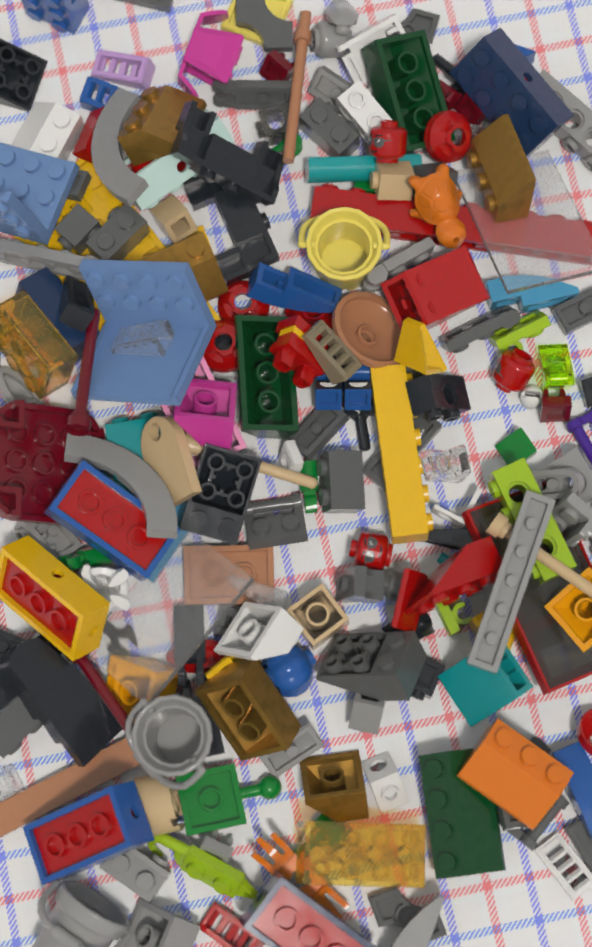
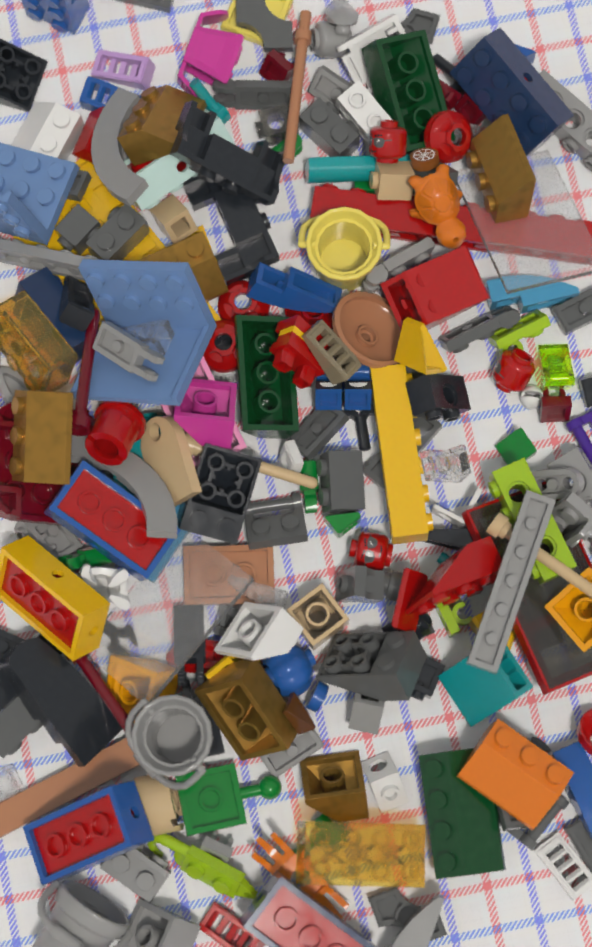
(41, 437): none -> pearl gold slope
(114, 432): none -> red piece
(126, 350): none -> light grey hinge
(212, 105): none -> teal bar
(298, 715): none -> reddish brown slope
(317, 696): none -> blue tile
(342, 523): none -> green slope
(424, 159): none -> dark orange tile

